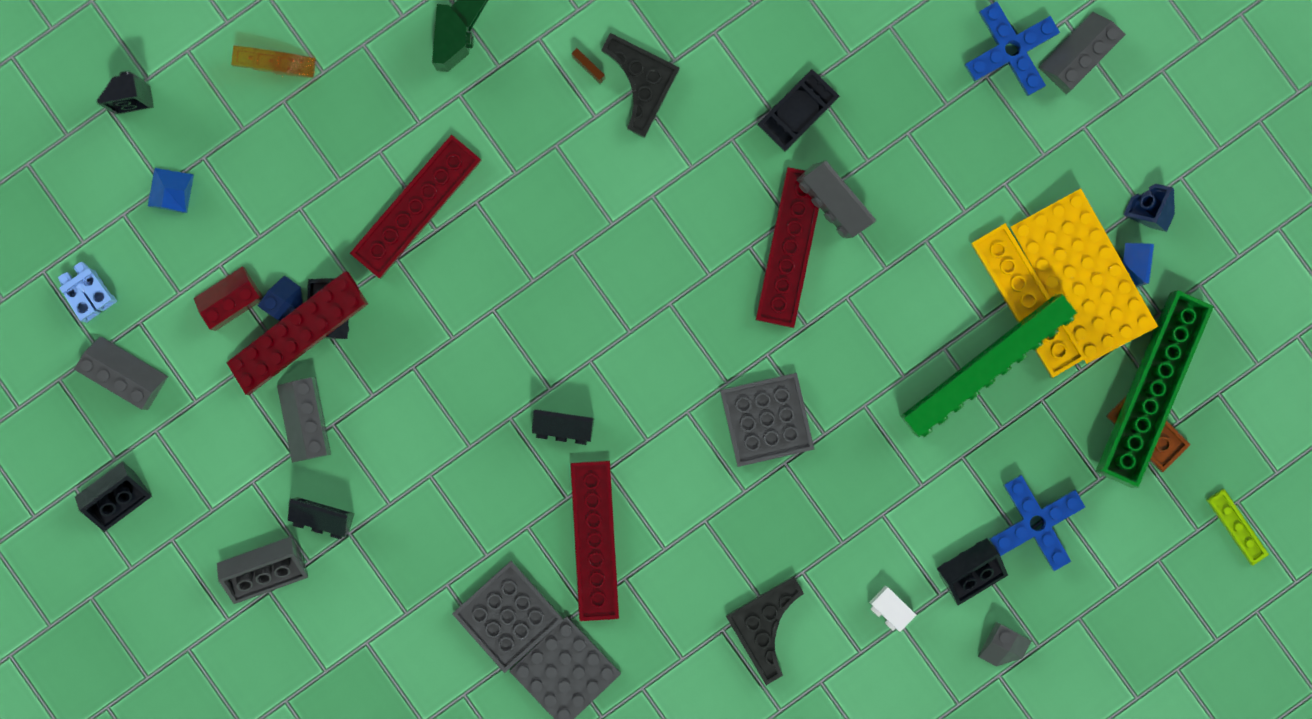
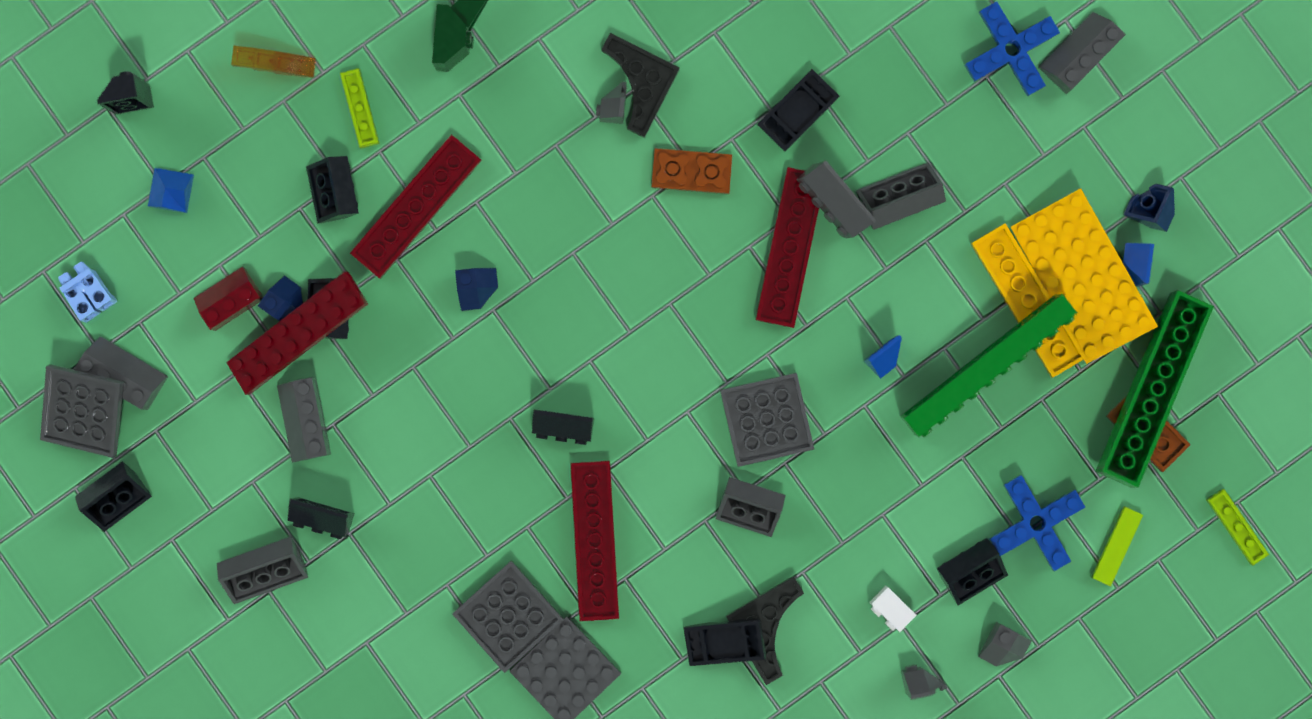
(81, 410): none -> dark grey plate
(332, 189): none -> black slope
(359, 108): none -> lime tile
(475, 287): none -> dark blue slope
(583, 61): reddish brown tile -> none
(613, 105): none -> dark grey slope
(692, 171): none -> dark orange piece
(724, 642): none -> black slope
(750, 507): none -> dark grey slope
(885, 357): none -> blue slope
(902, 195): none -> dark grey slope
(920, 683): none -> dark grey slope
(1117, 546): none -> lime tile

